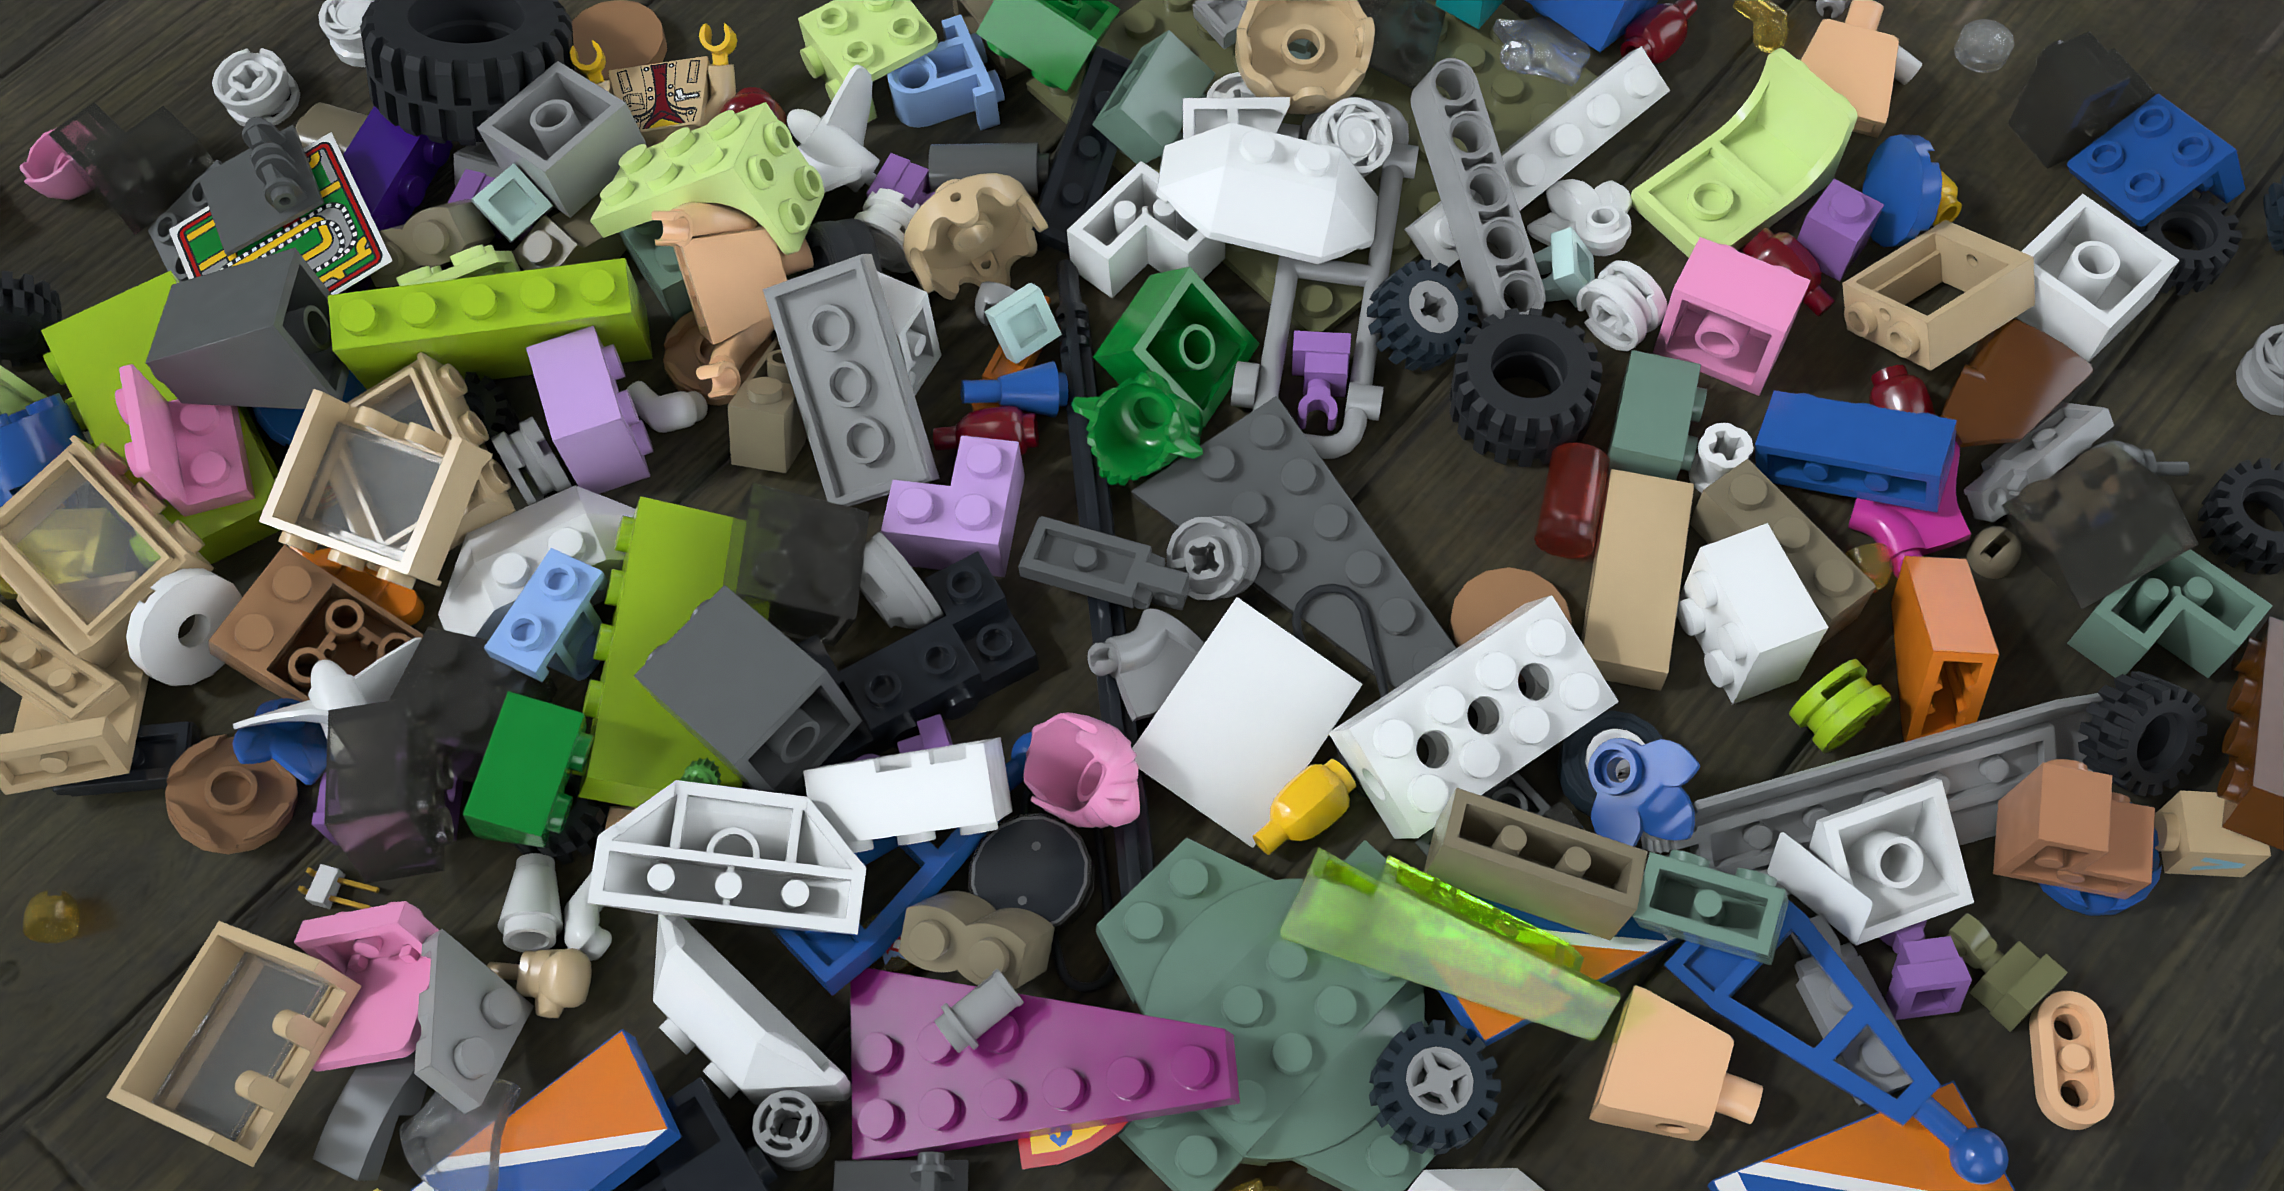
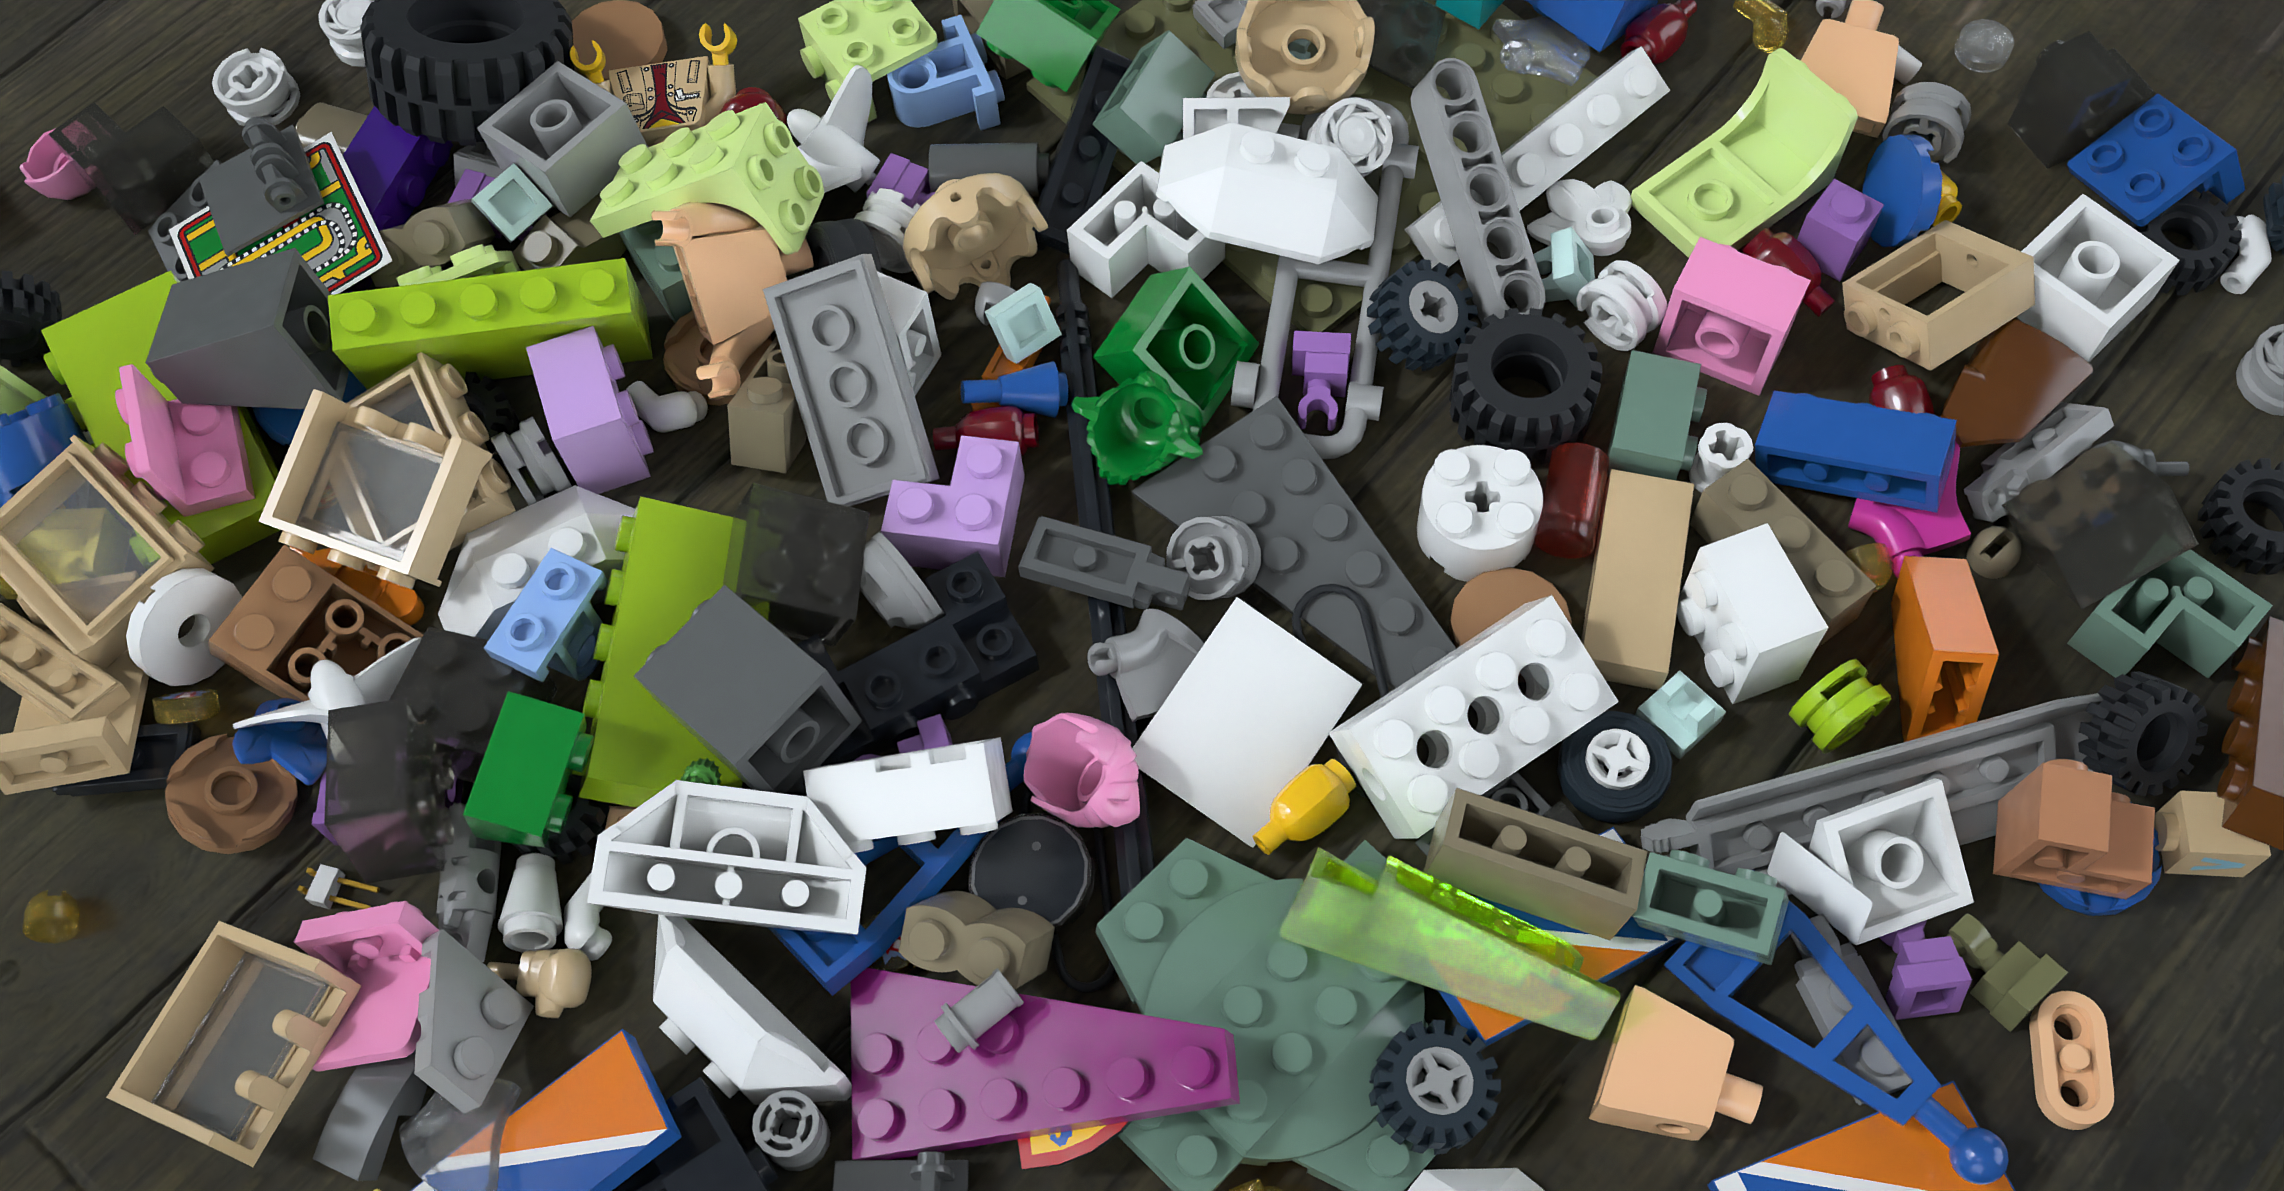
(186, 706): none -> clear yellow tile
(468, 886): none -> light grey hinge
(1479, 510): none -> white brick
(1650, 796): plate -> none
(1681, 713): none -> light aqua tile
(1933, 115): none -> light grey wheel
(2252, 258): none -> white arm

